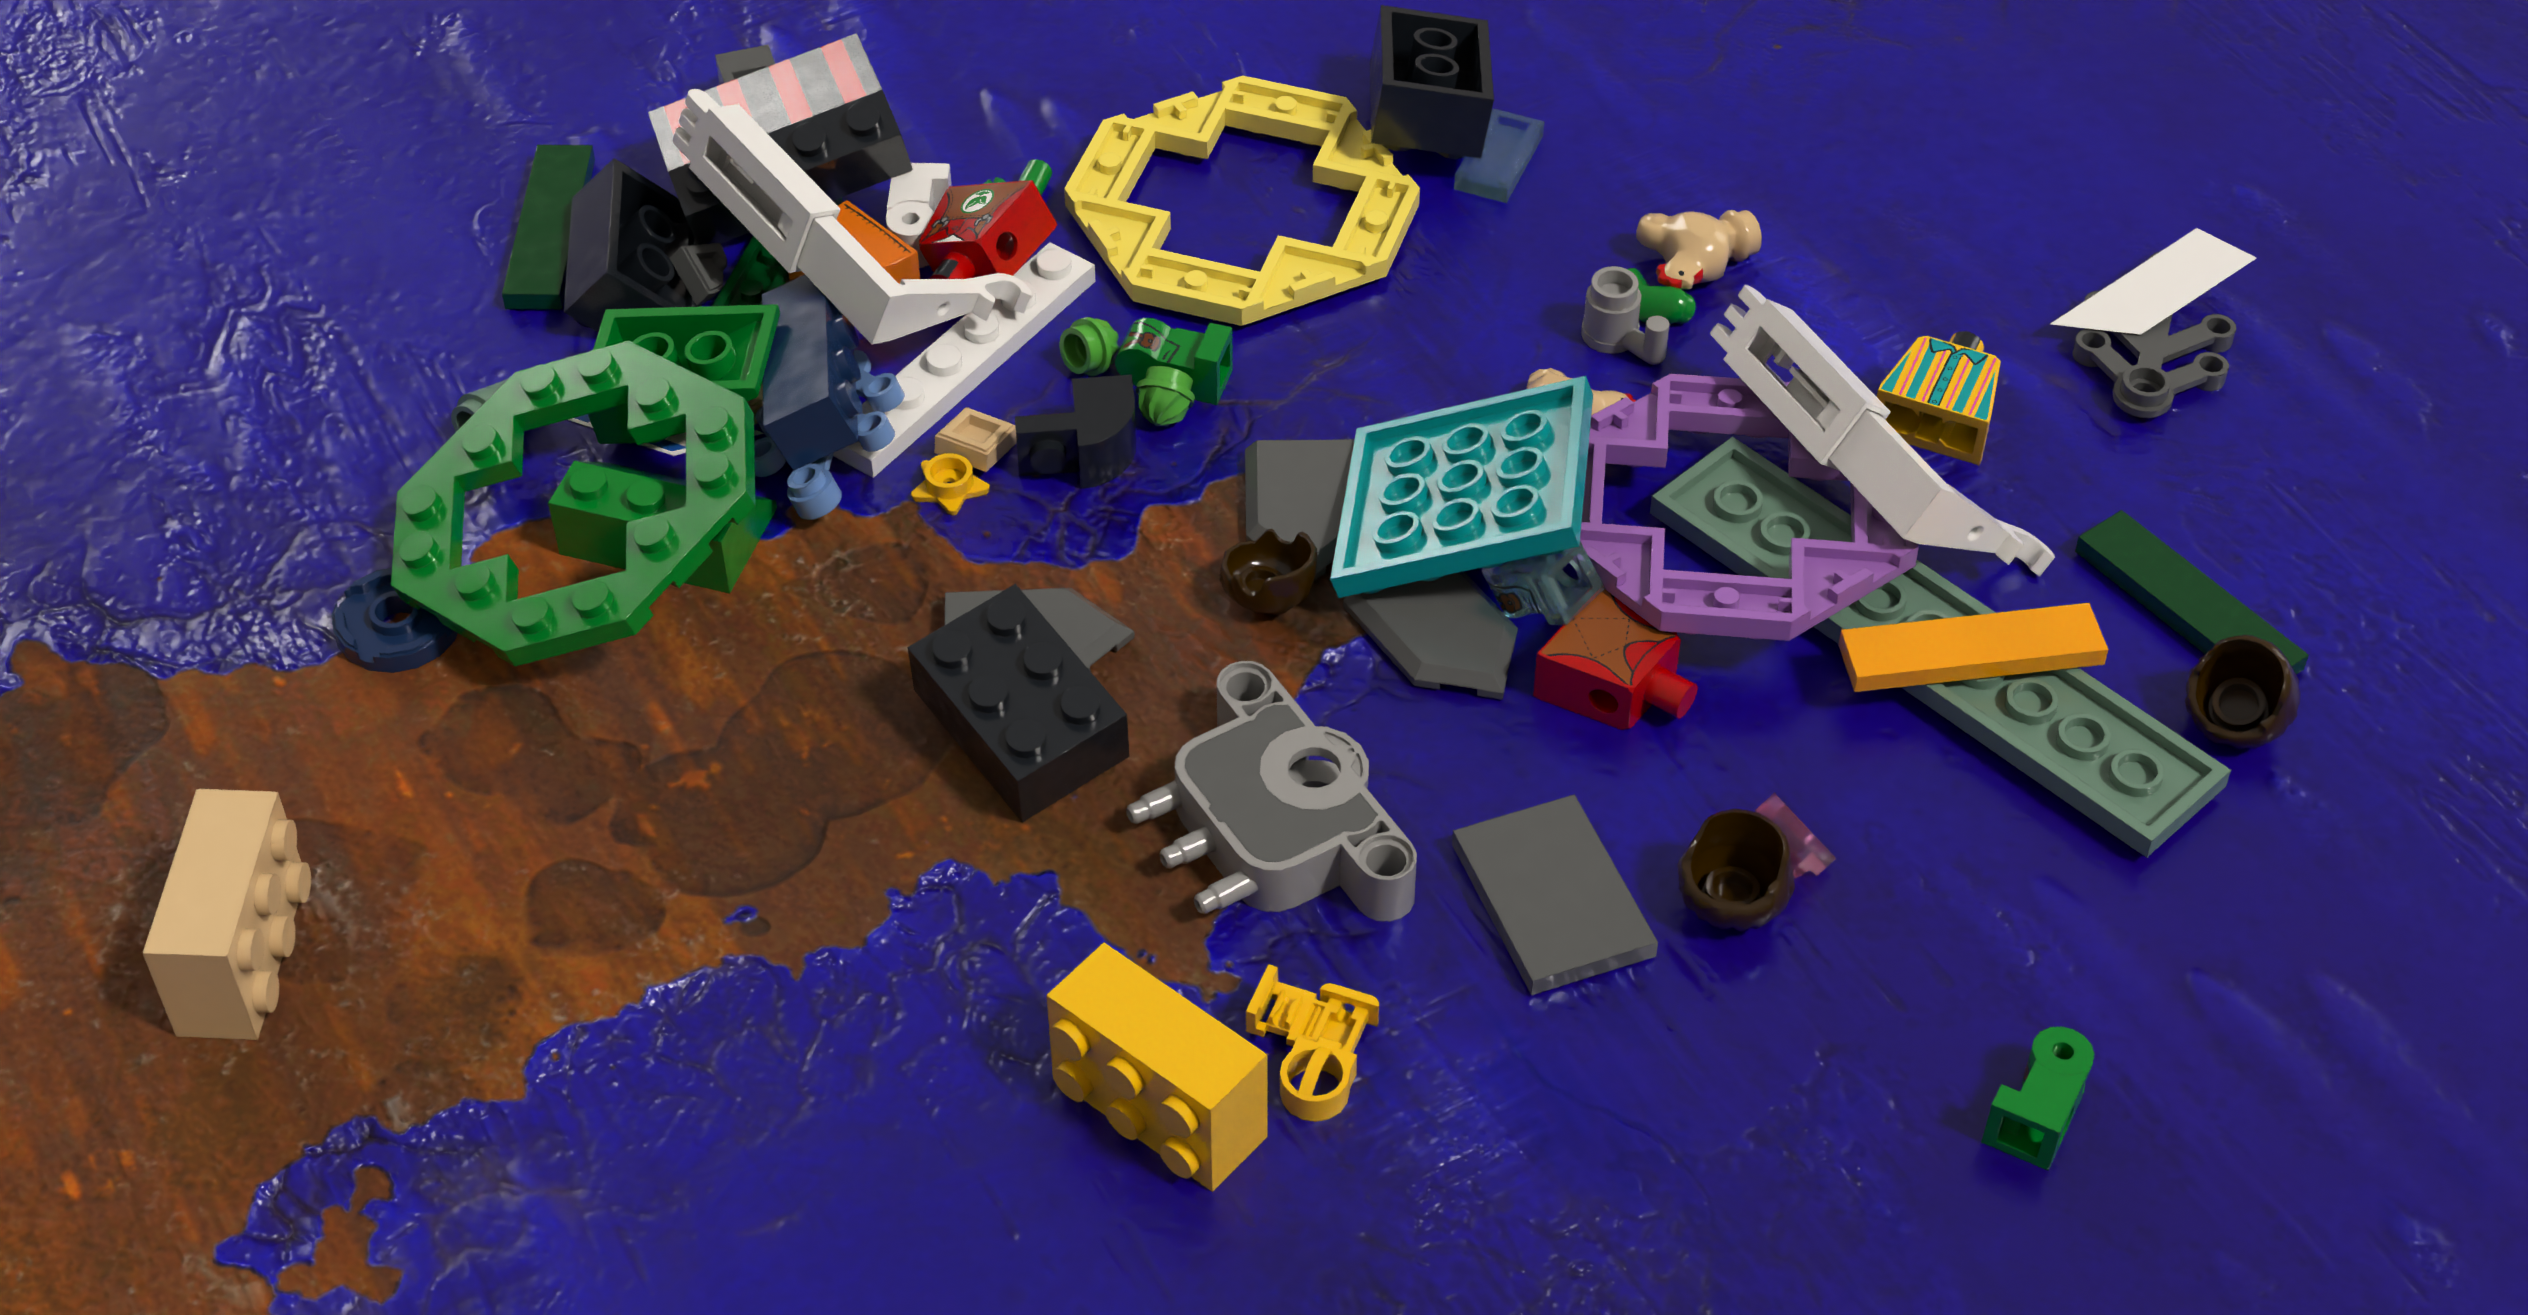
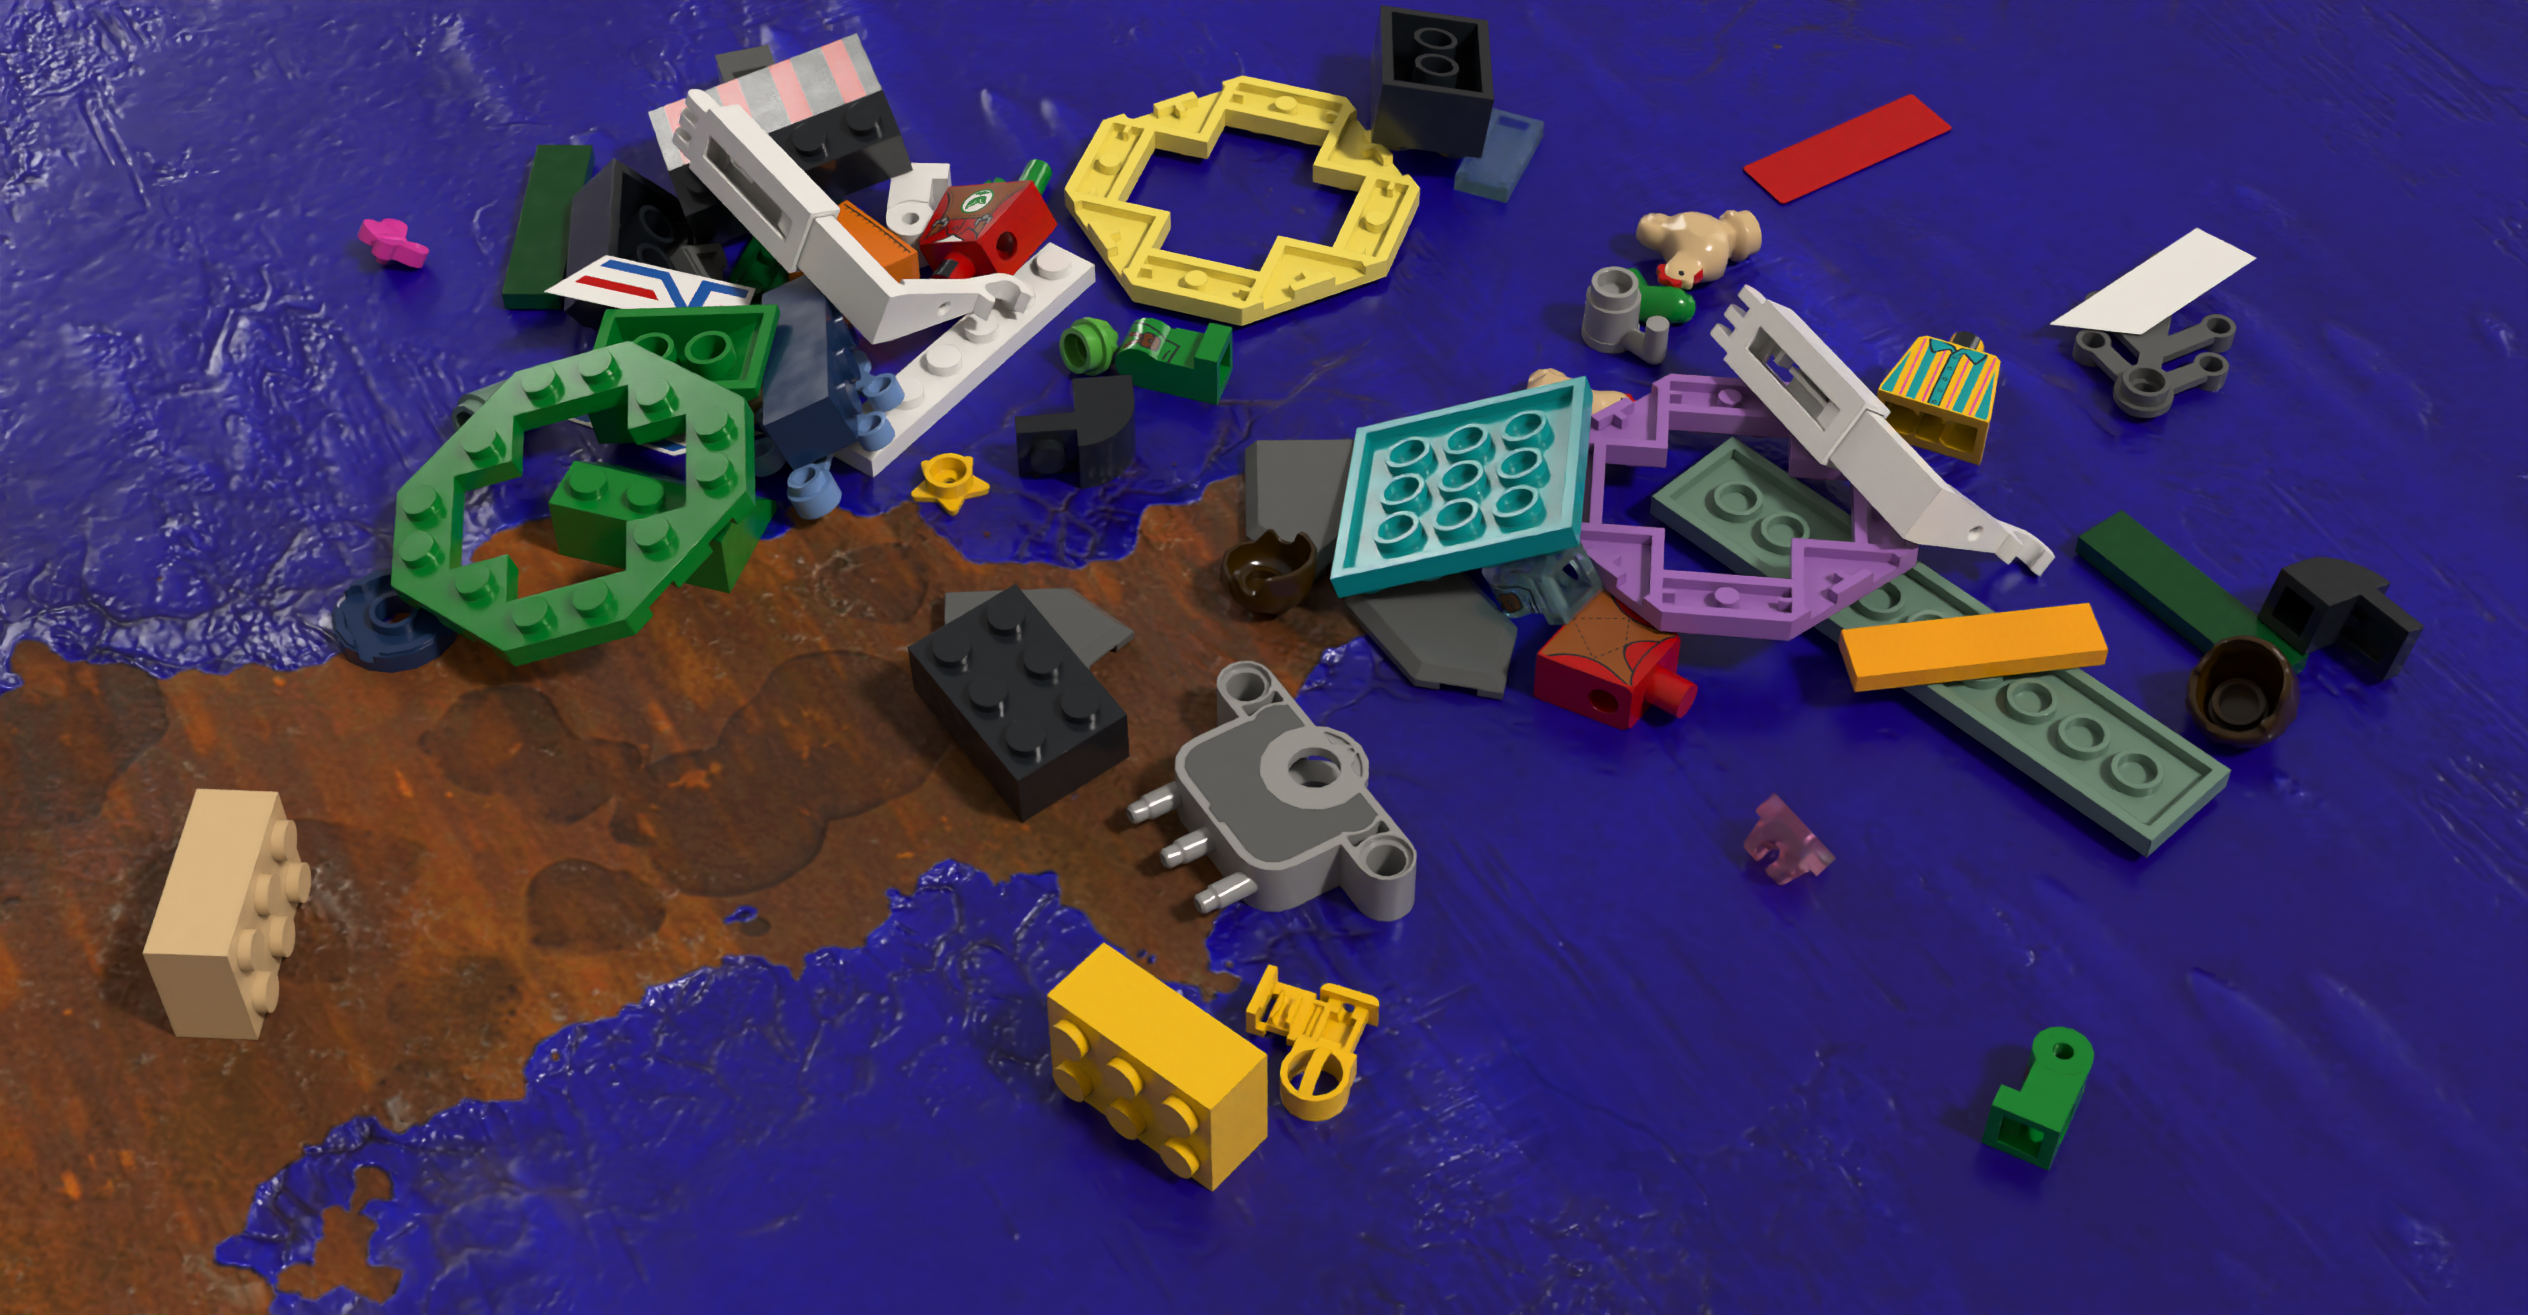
(390, 242): none -> dark pink piece
(640, 285): none -> white sticker
(977, 438): tan tile -> none
(1165, 395): bright green plate -> none
(1554, 894): dark grey tile -> none
(1737, 871): dark brown hair -> none
(1846, 148): none -> red sticker
(2341, 604): none -> black brick

